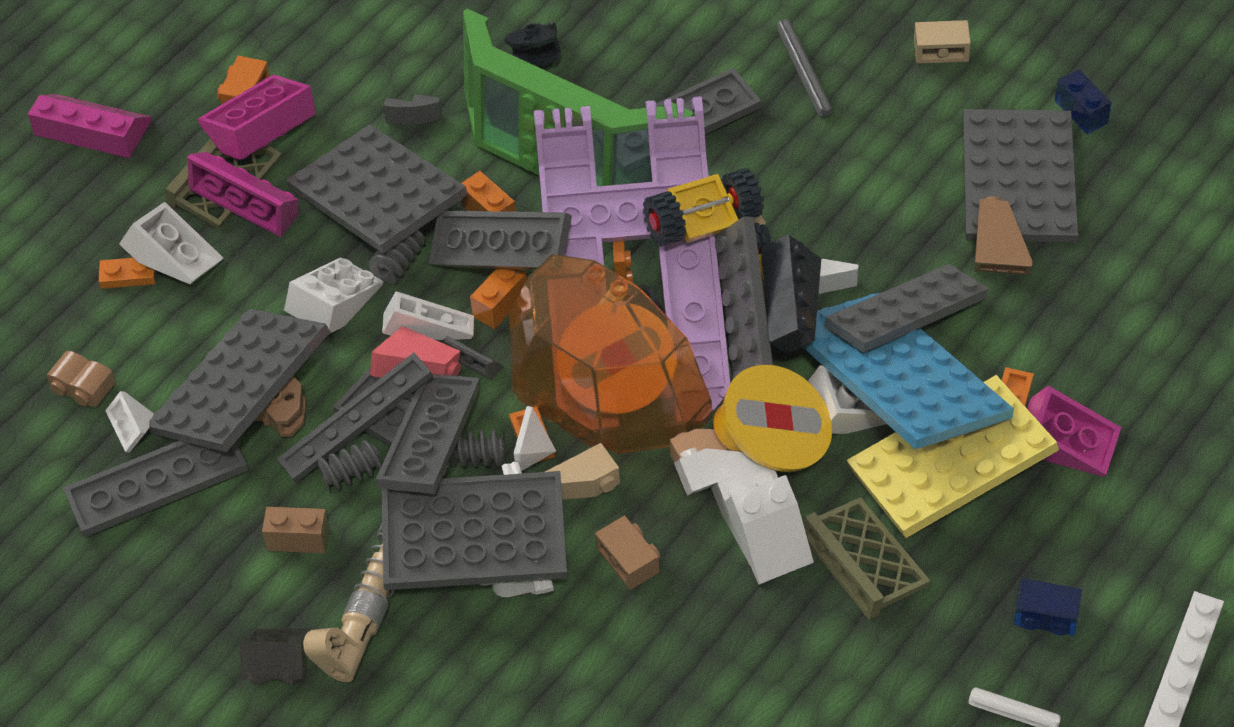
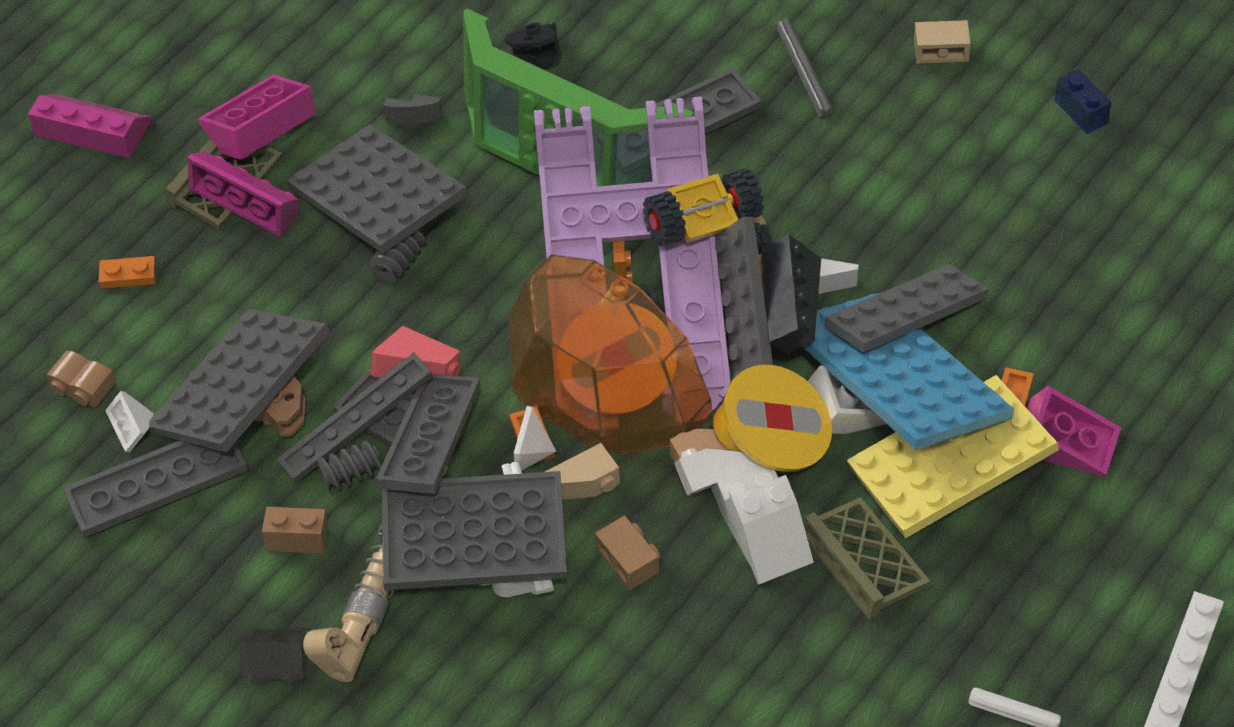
(170, 245): white slope -> none
(242, 76): orange brick -> none
(331, 293): white slope -> none
(426, 318): white slope -> none
(475, 360): dark grey slope -> none
(479, 449): dark grey piece -> none
(485, 195): orange brick -> none
(497, 296): orange brick -> none
(498, 239): dark grey plate -> none
(999, 240): medium nougat slope -> none
(1023, 161): dark grey plate -> none
(1048, 607): clear blue brick -> none

